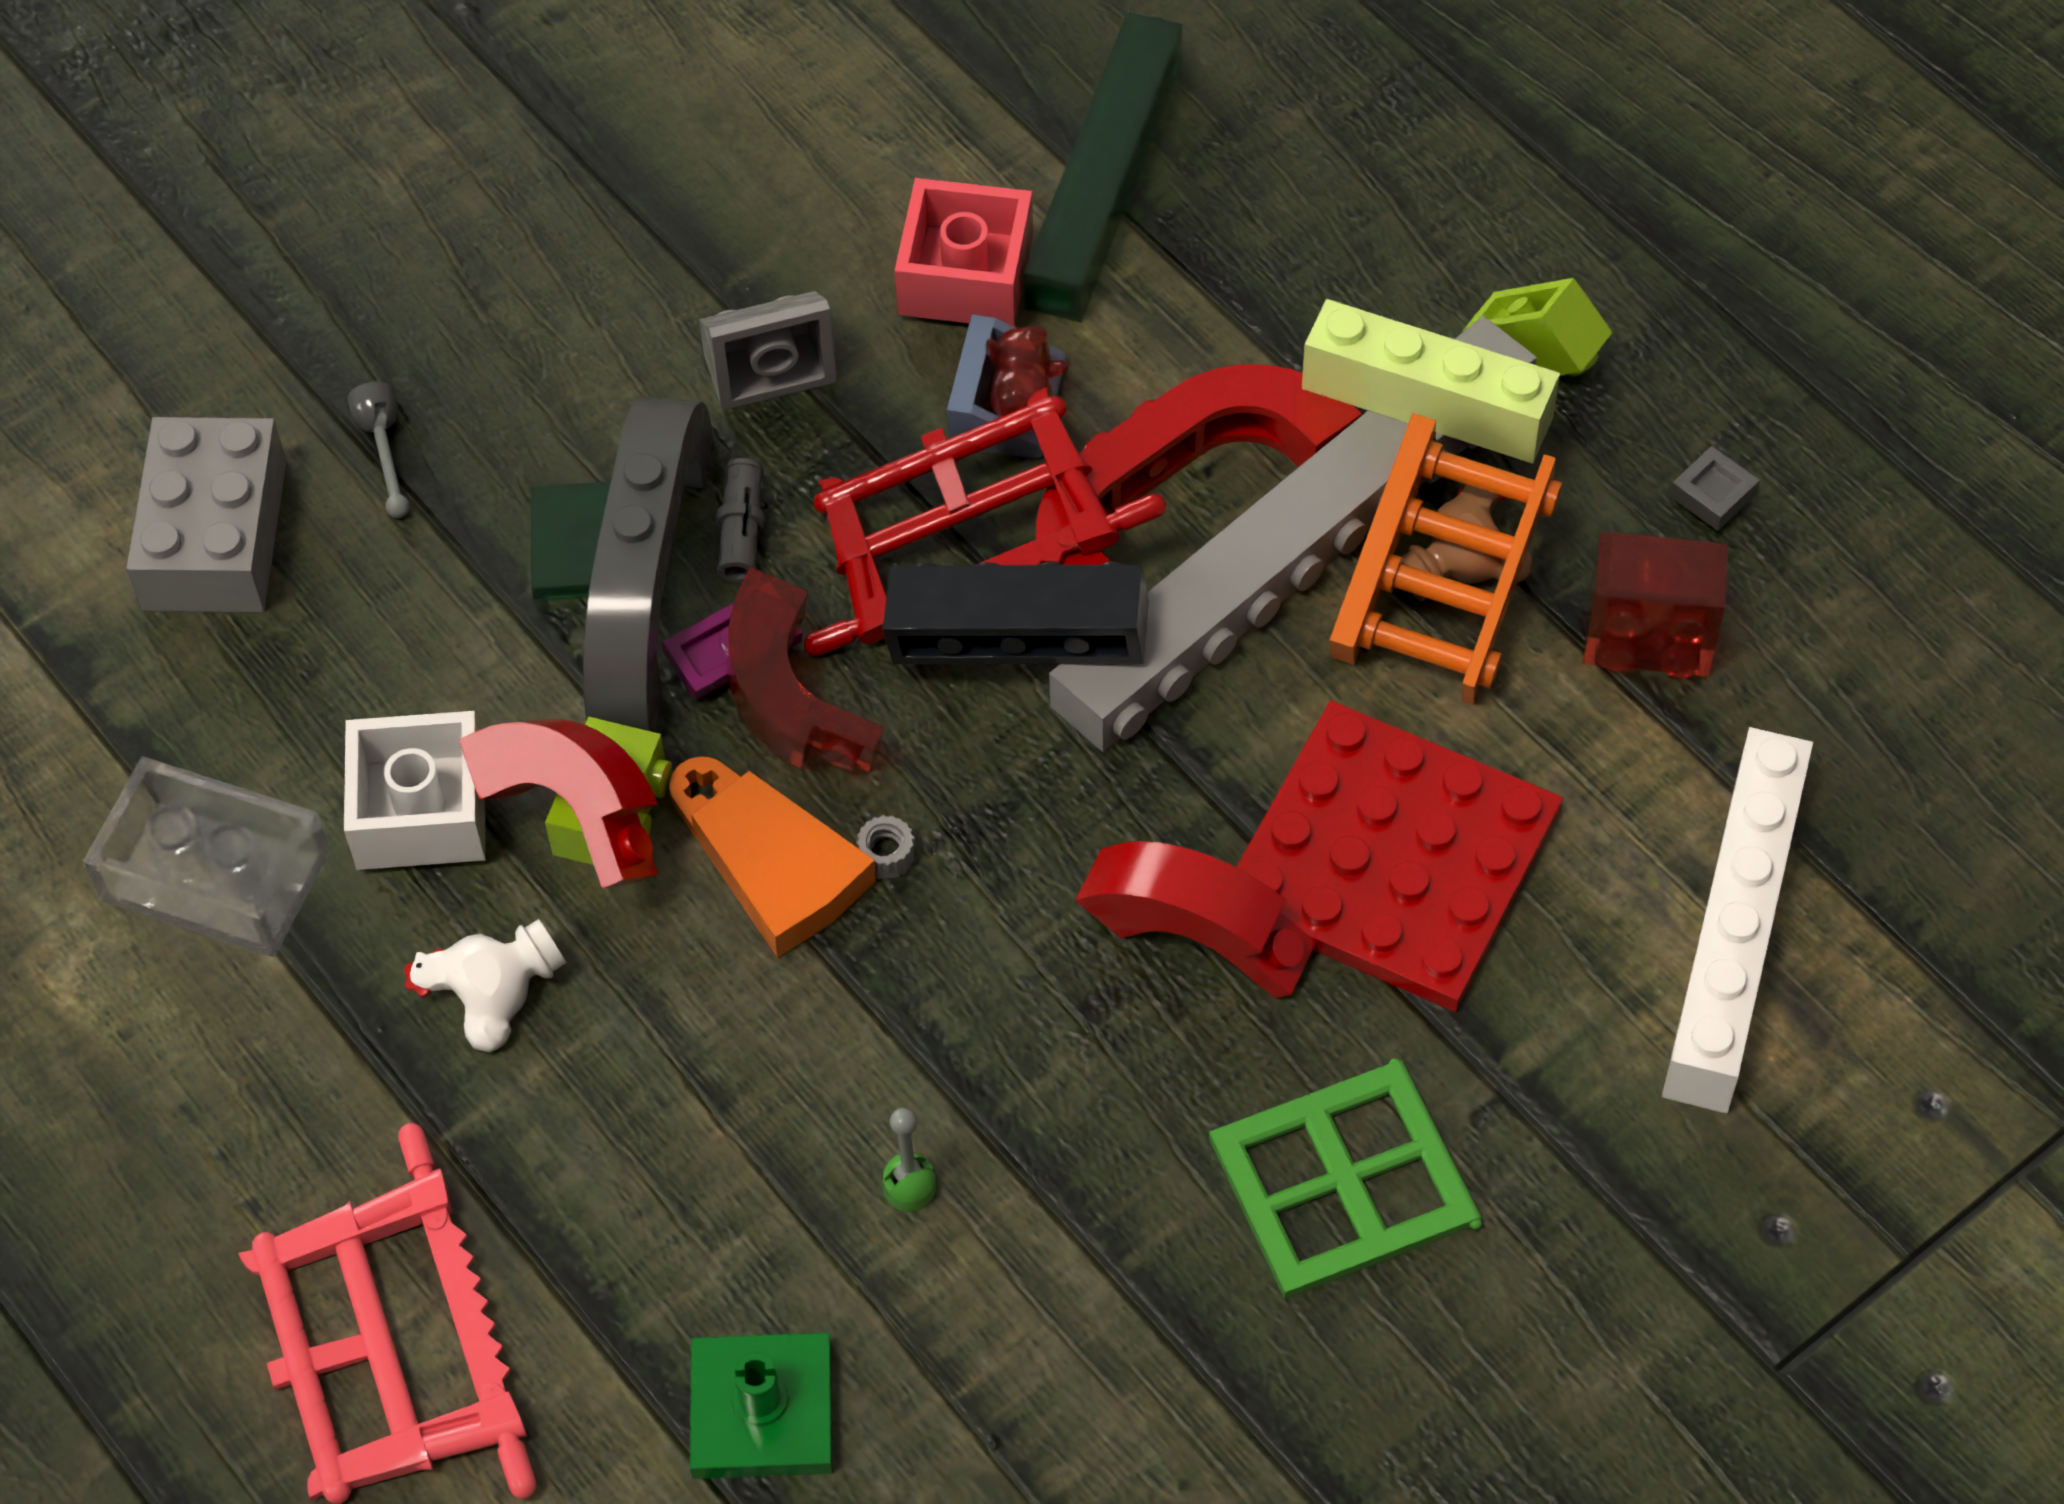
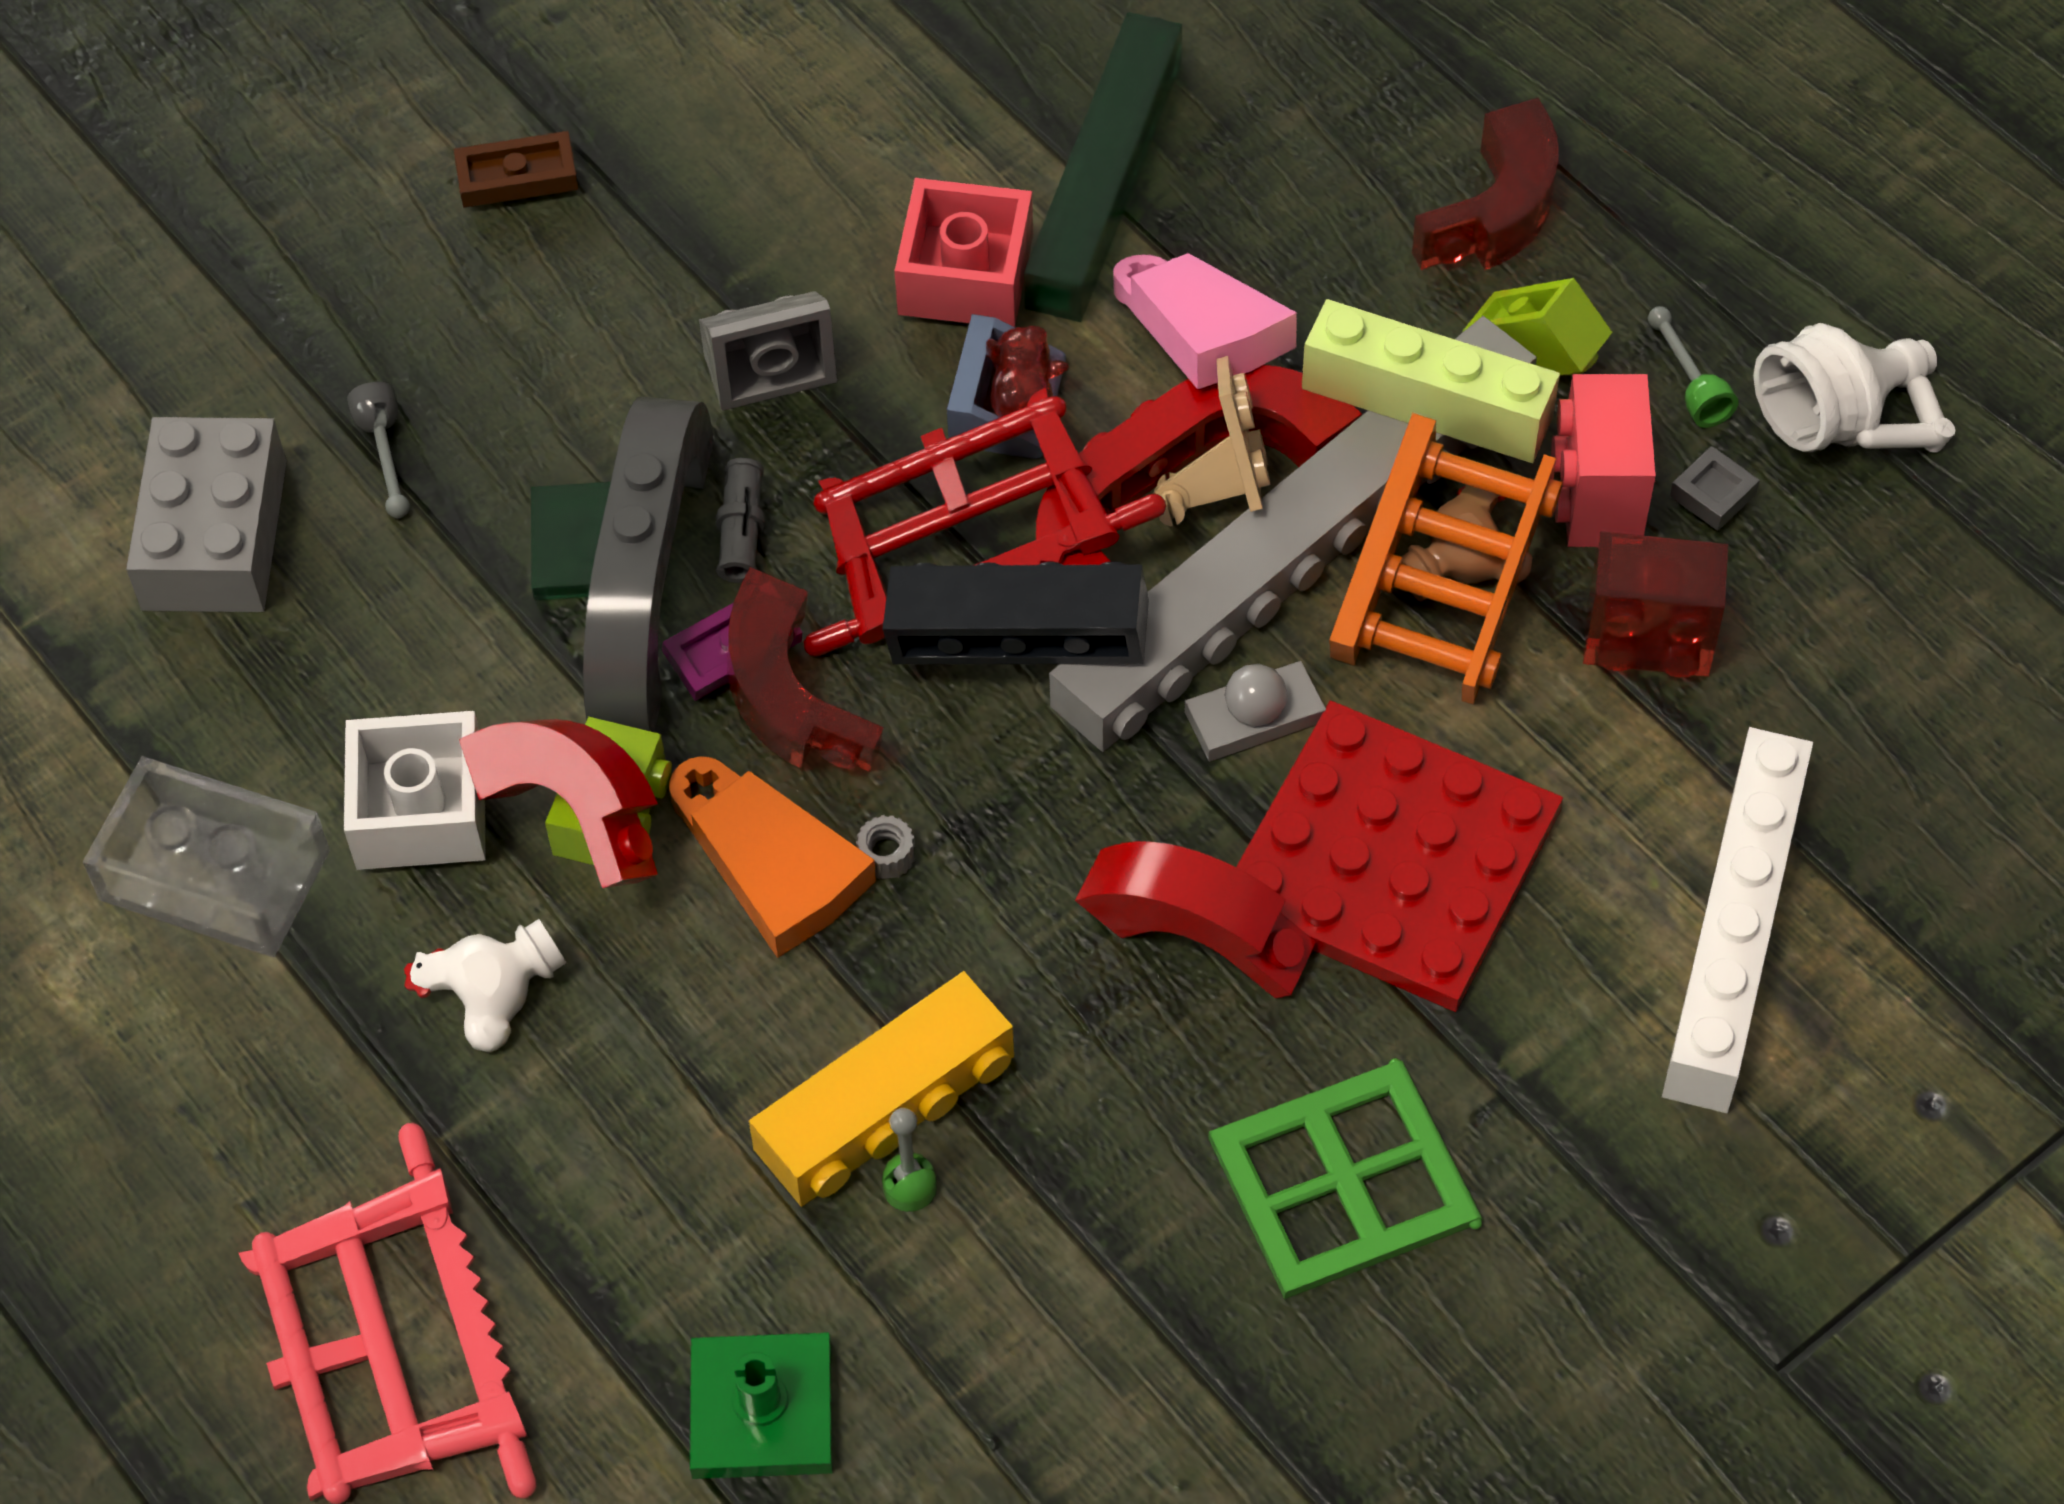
(515, 169): none -> reddish brown plate
(912, 1063): none -> yellow brick
(1204, 315): none -> bright pink piece
(1230, 467): none -> tan plate
(1254, 709): none -> light grey tile
(1506, 218): none -> clear red arch
(1604, 457): none -> coral brick
(1707, 396): none -> bright green hinge
(1835, 389): none -> white piece

